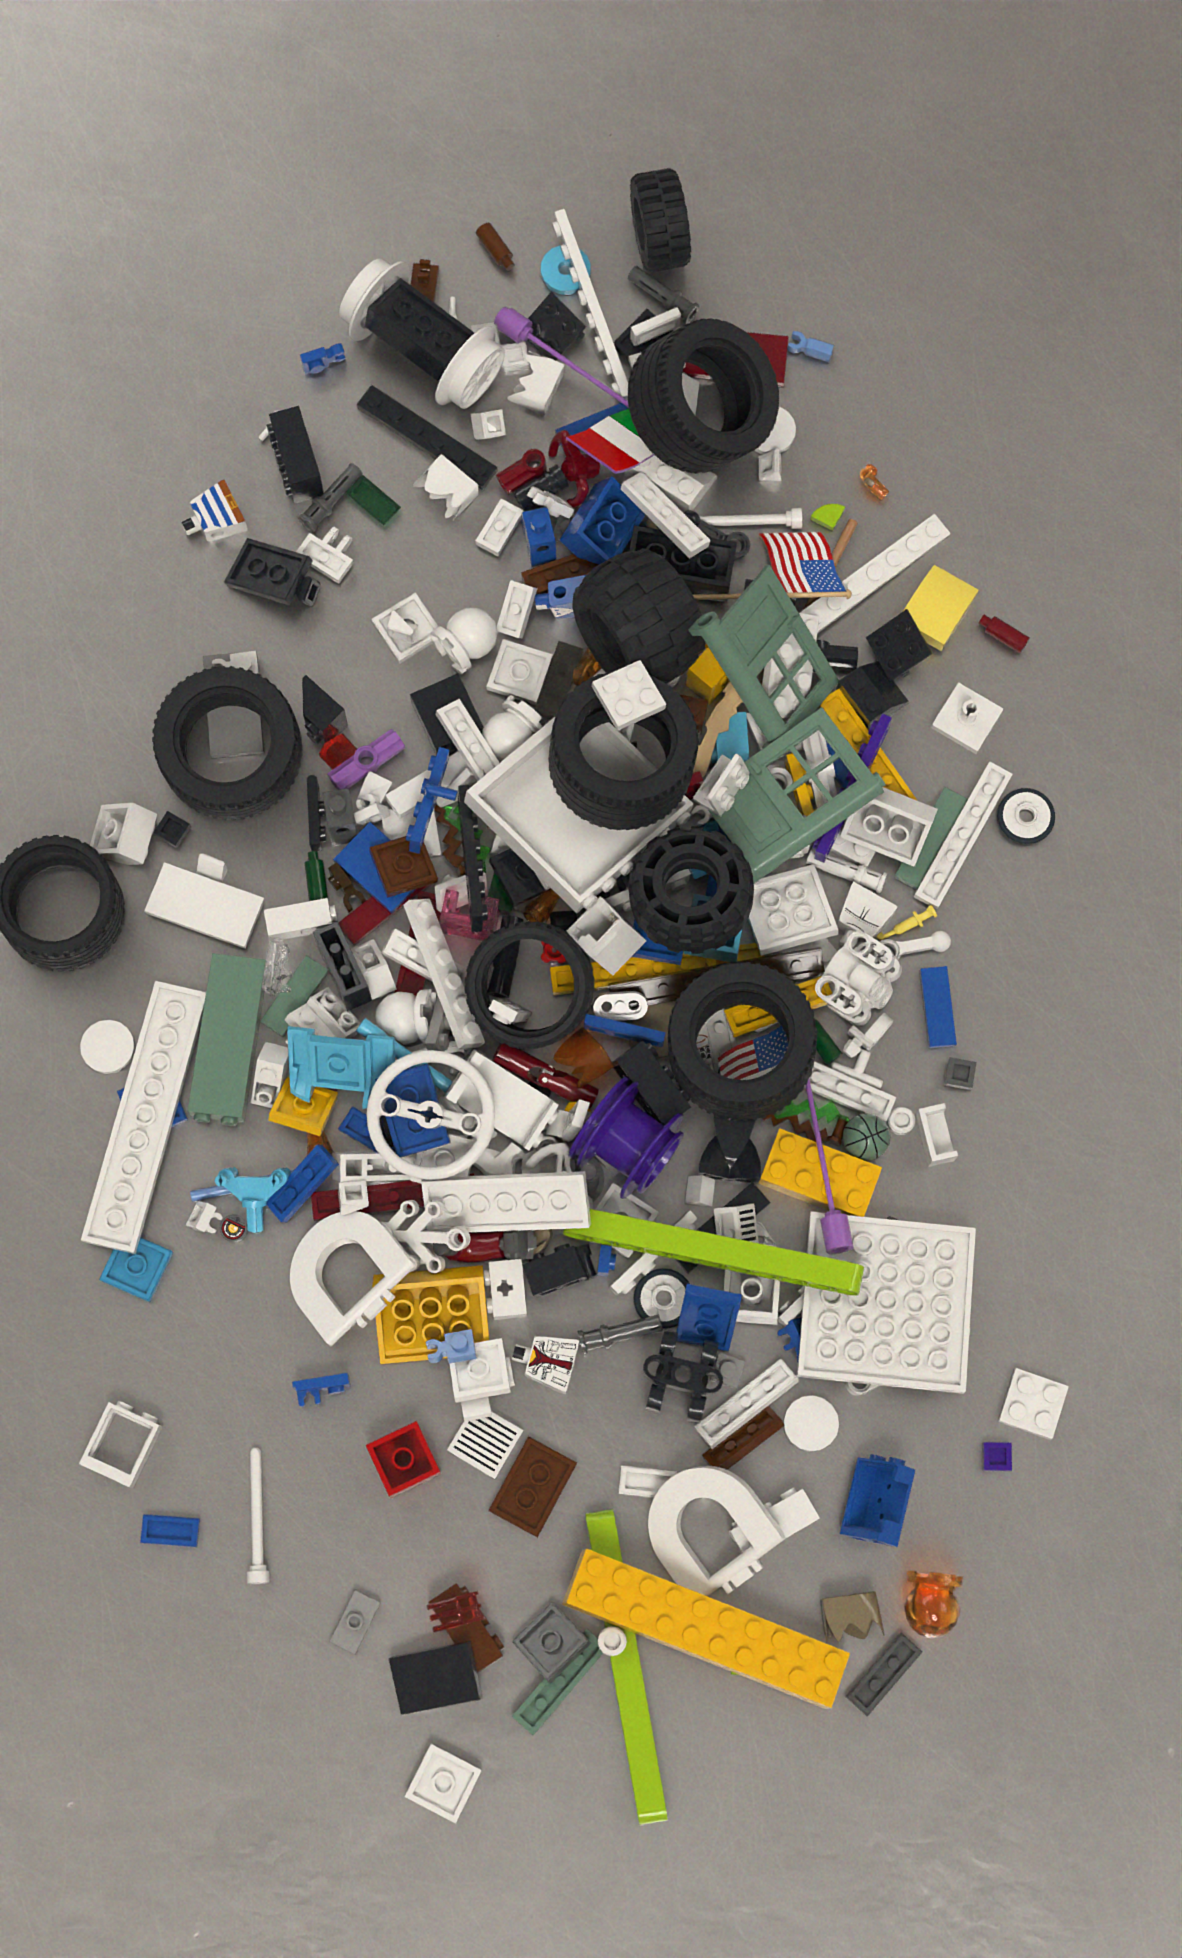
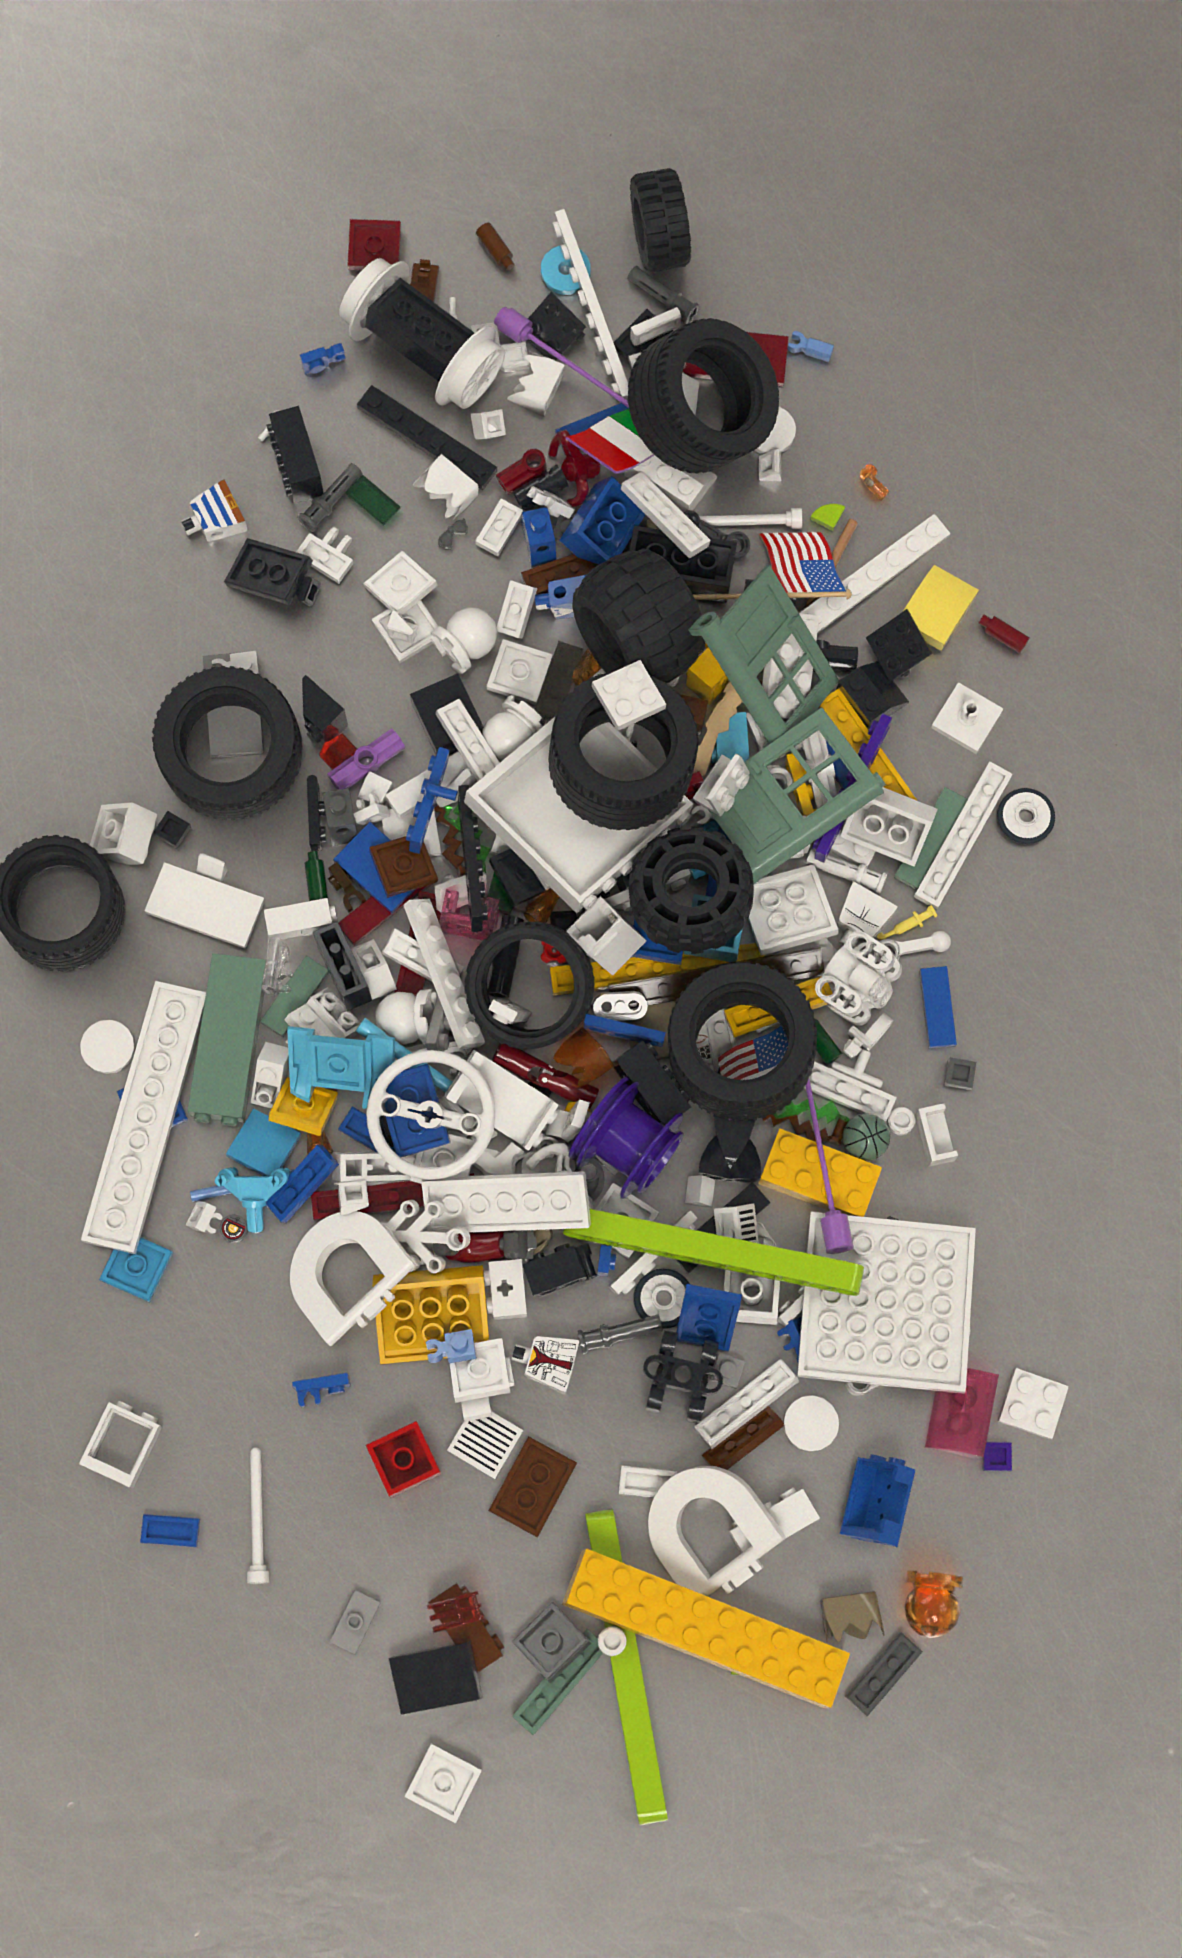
(263, 1144): none -> dark azure tile
(372, 241): none -> dark red plate
(400, 584): none -> white tile
(458, 528): none -> dark grey piece
(962, 1421): none -> clear pink slope

